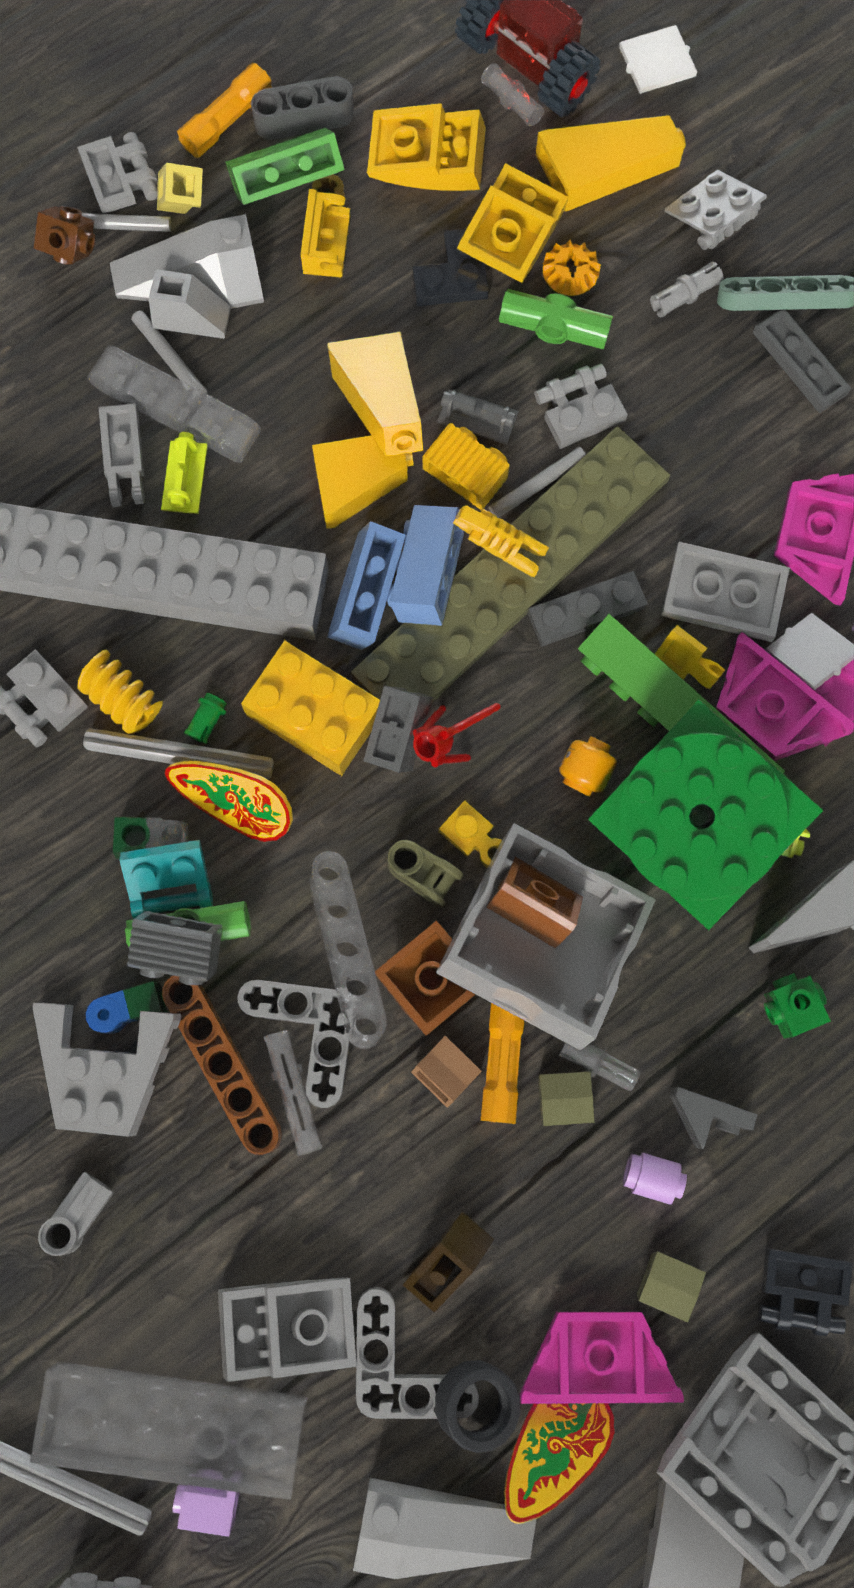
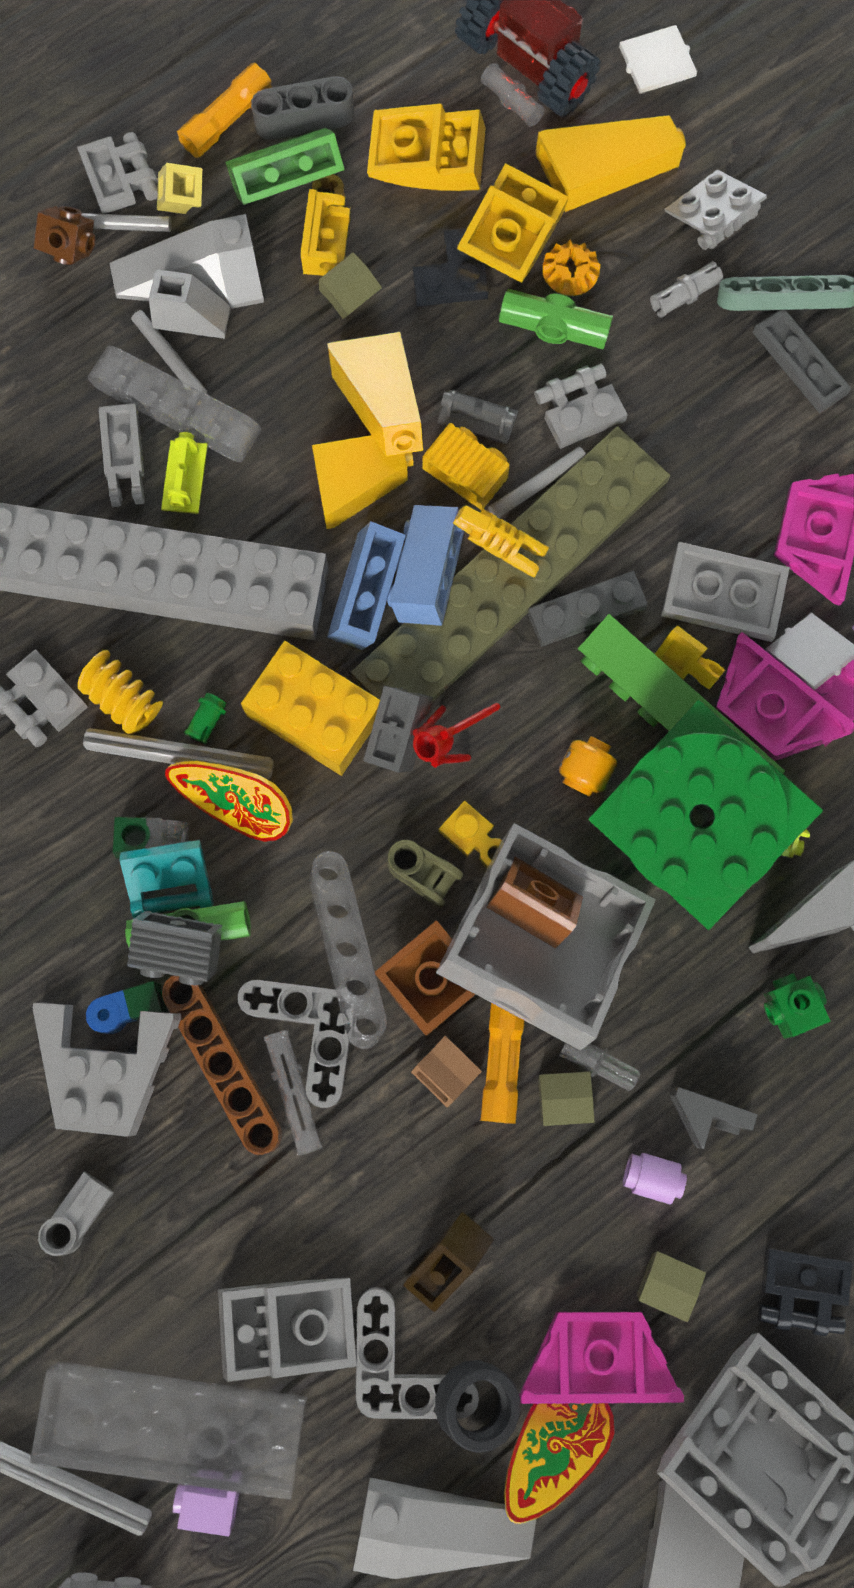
(348, 285): none -> olive piece

